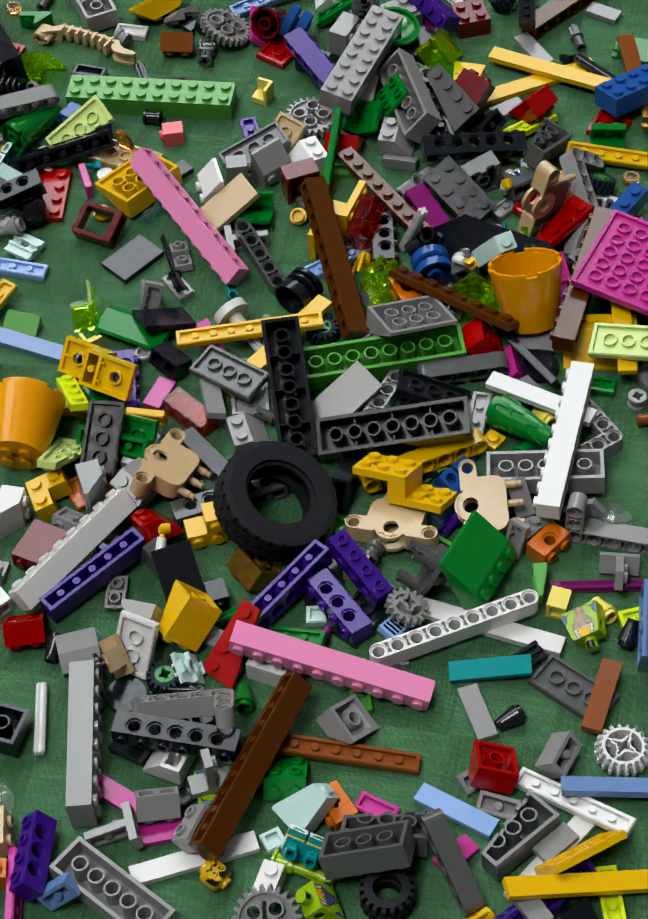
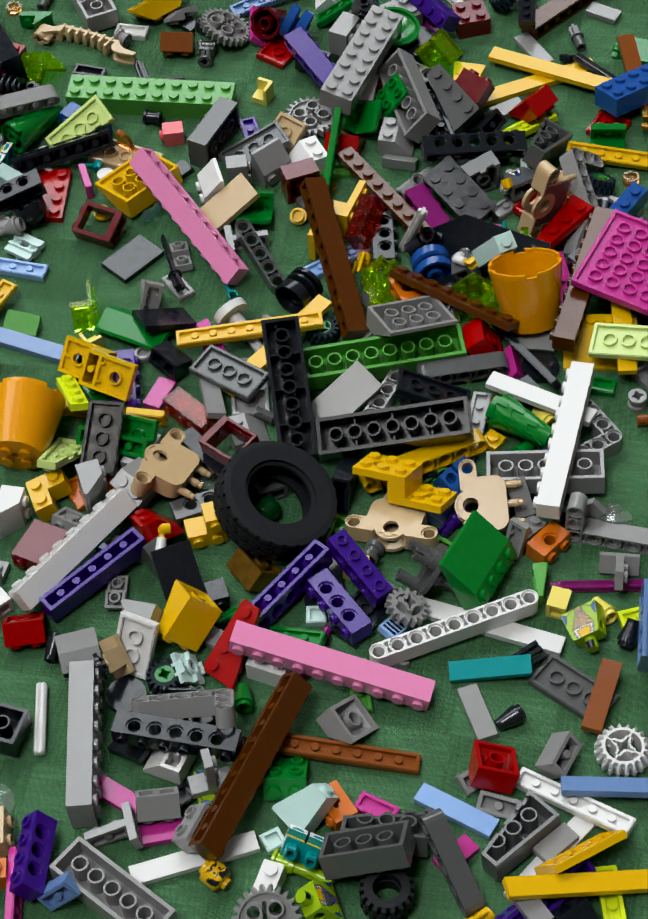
(213, 132): none -> dark grey brick
(219, 432): none -> dark red window
(268, 507): none -> dark green head

